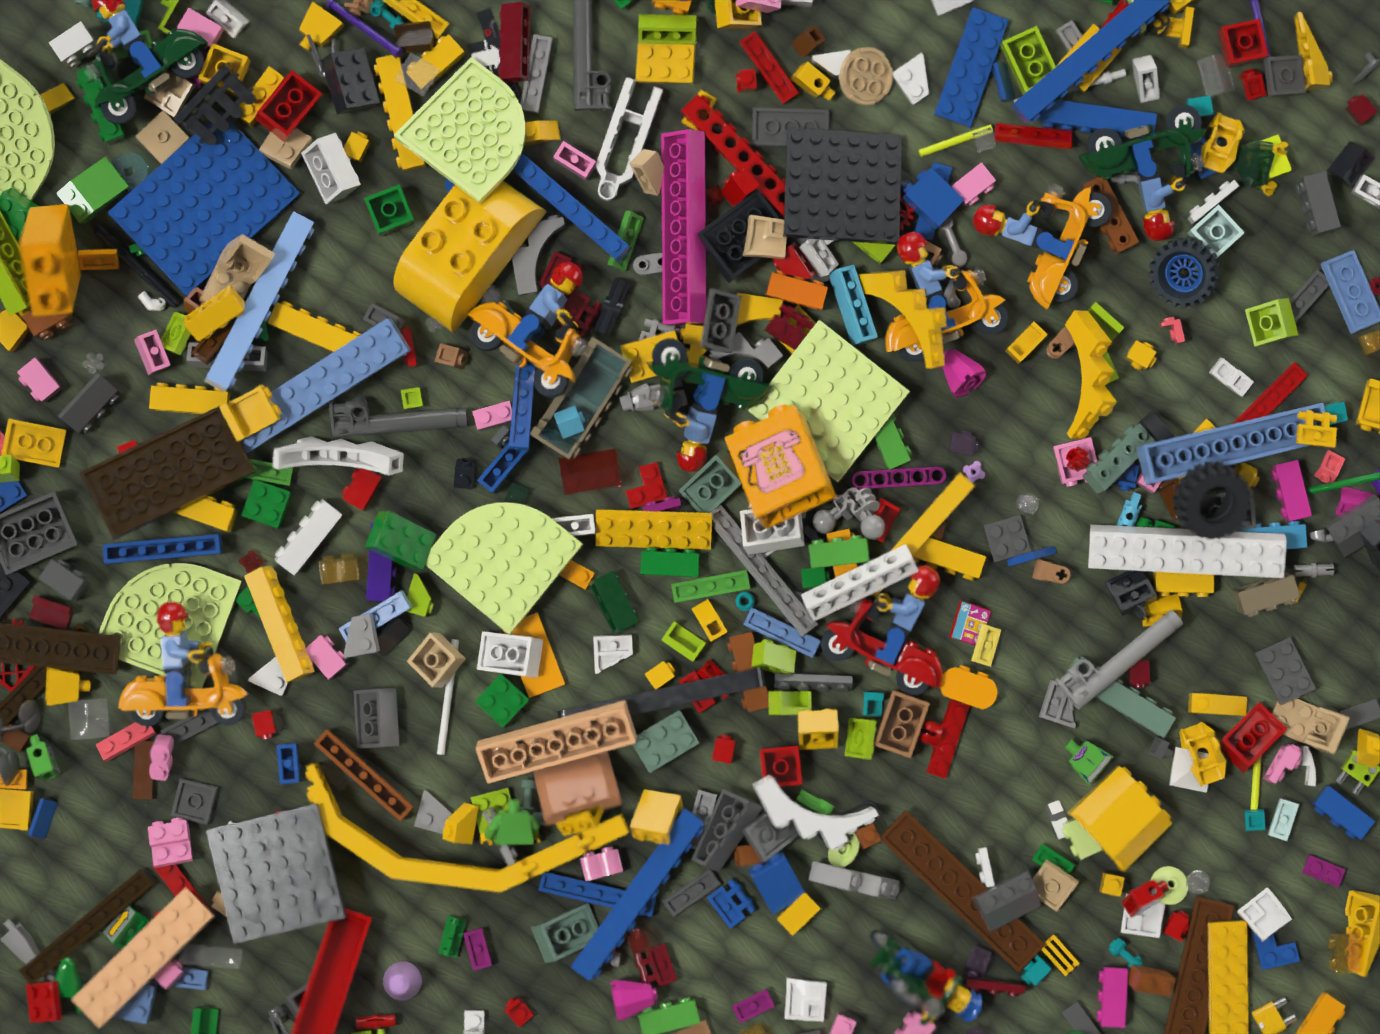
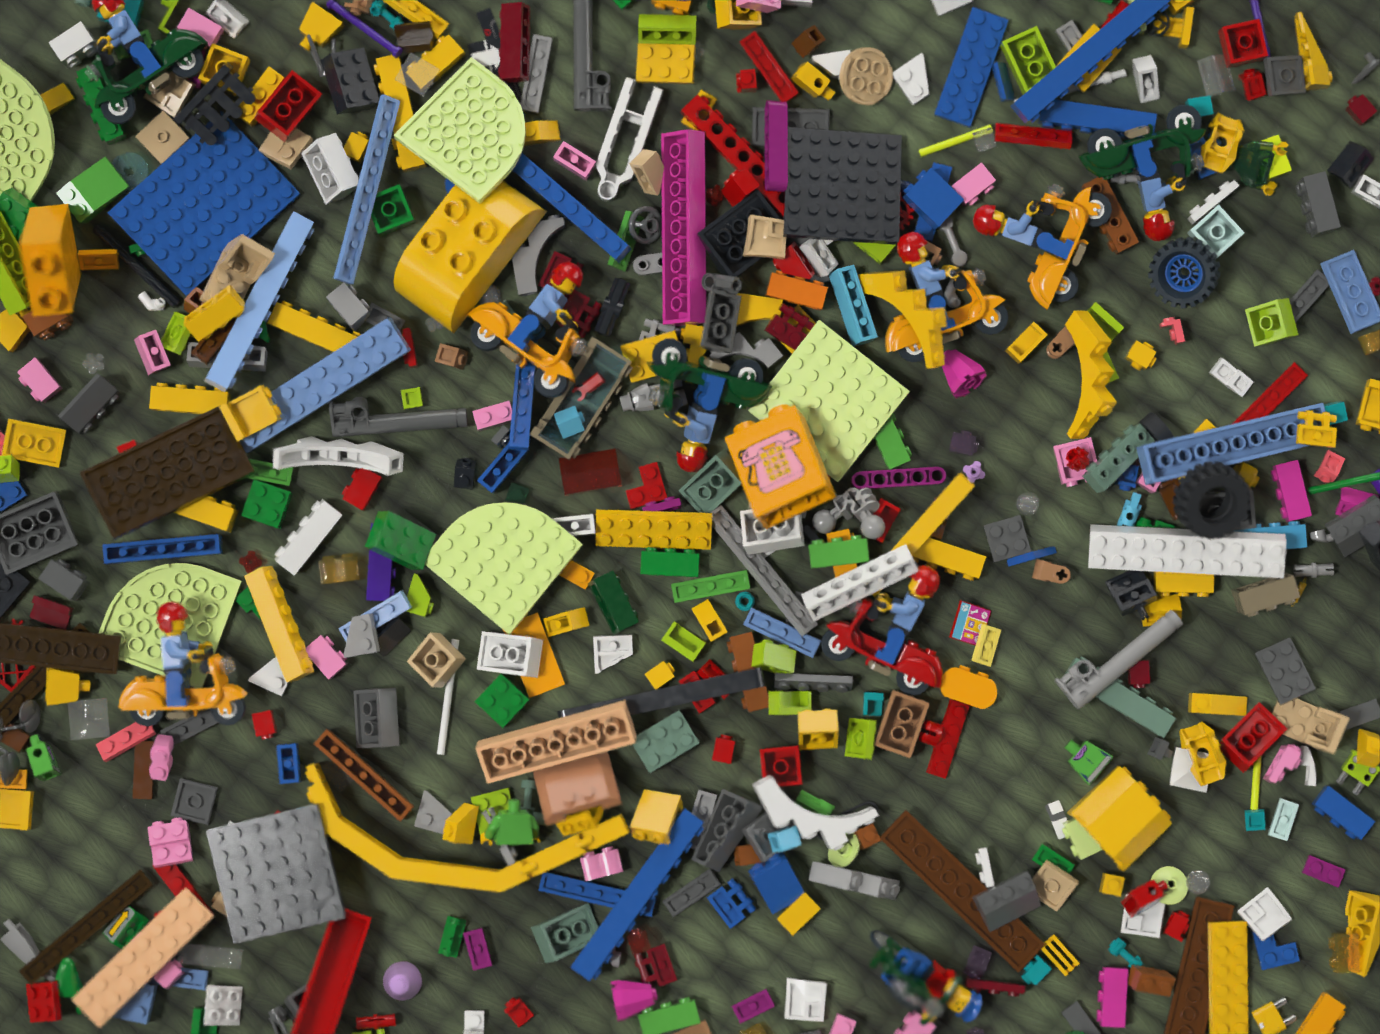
(42, 818): blue slope -> none
(223, 1005): none -> white hinge
(349, 306): none -> light grey slope
(366, 189): none -> medium blue plate
(566, 622): none -> yellow slope
(590, 385): none -> bar
(654, 225): none -> dark grey piece
(721, 282): none -> dark grey piece
(776, 146): none -> magenta beam
(784, 839): none -> medium azure brick
(814, 577): green brick -> none
(1057, 706): light grey wing -> none

